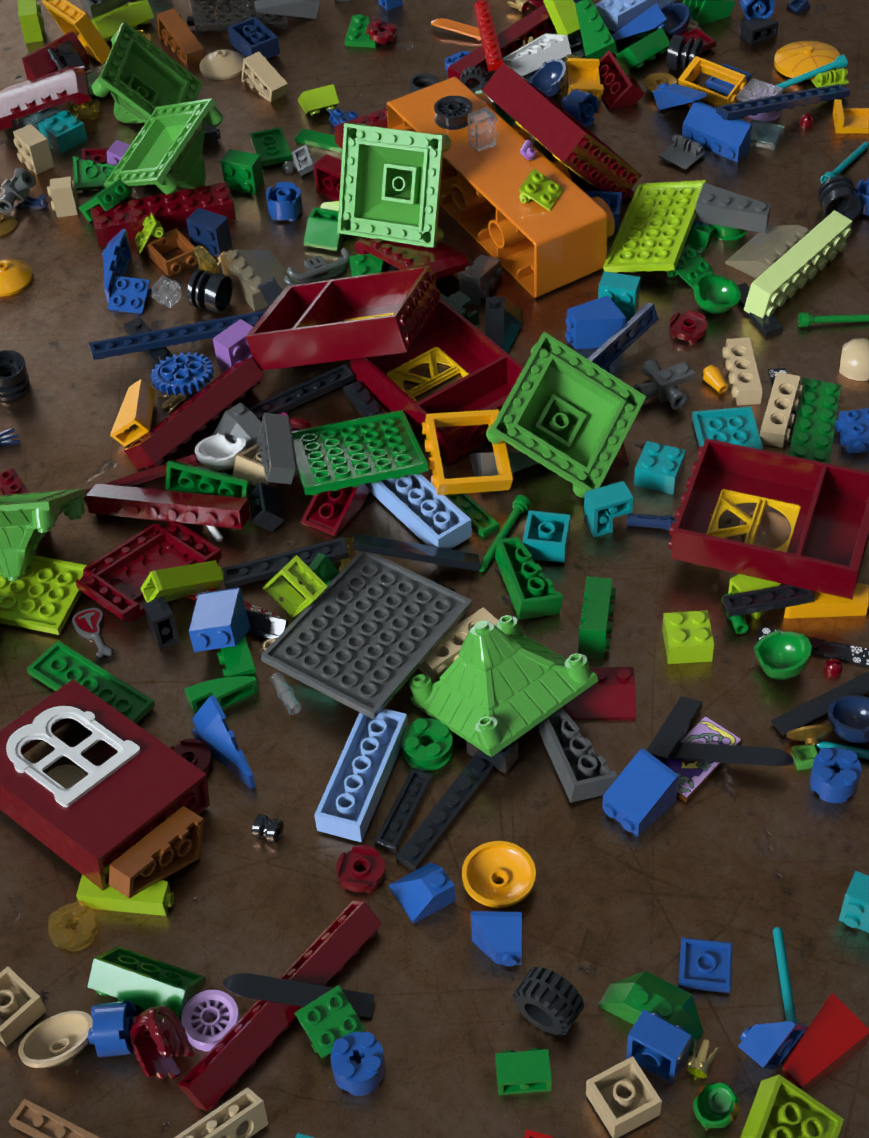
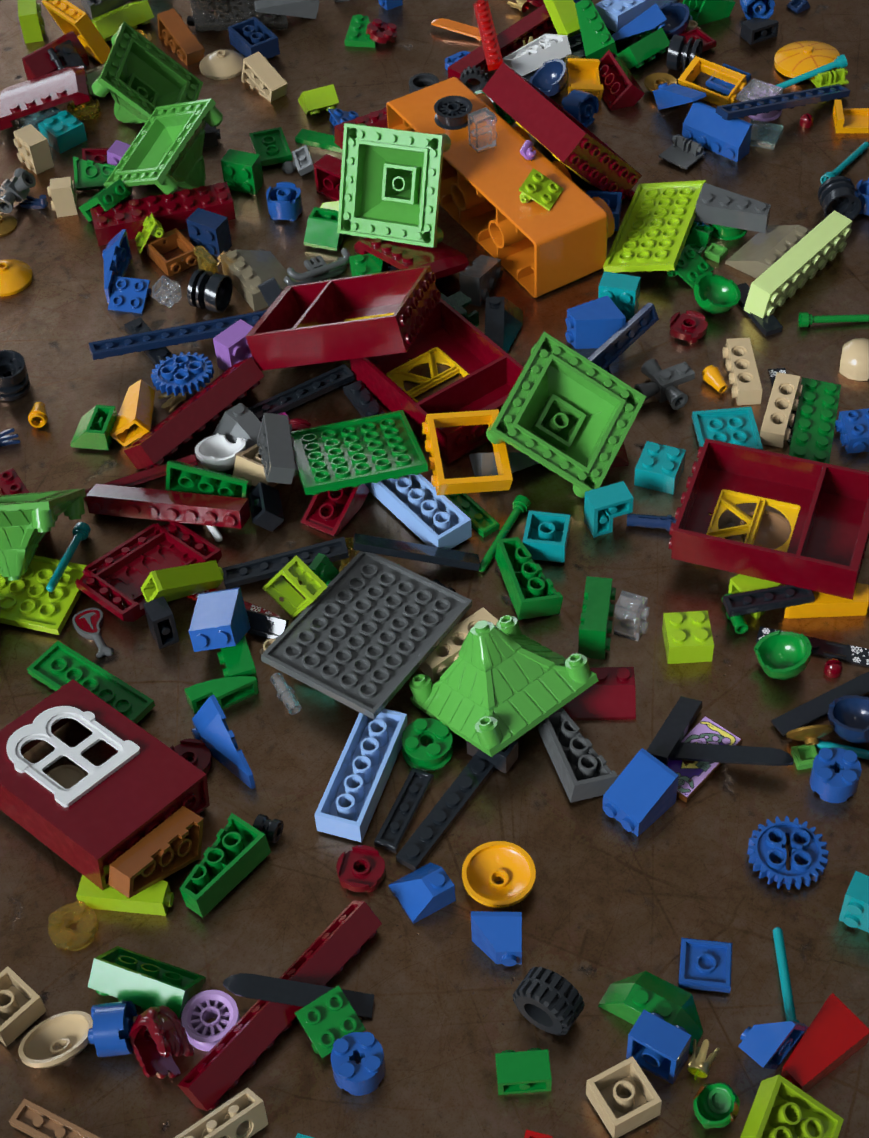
(38, 415): none -> light orange cone
(80, 532): none -> teal piece
(95, 428): none -> green slope
(224, 865): none -> green wedge
(631, 616): none -> clear brick
(715, 252): none -> bright green tile
(810, 853): none -> blue gear

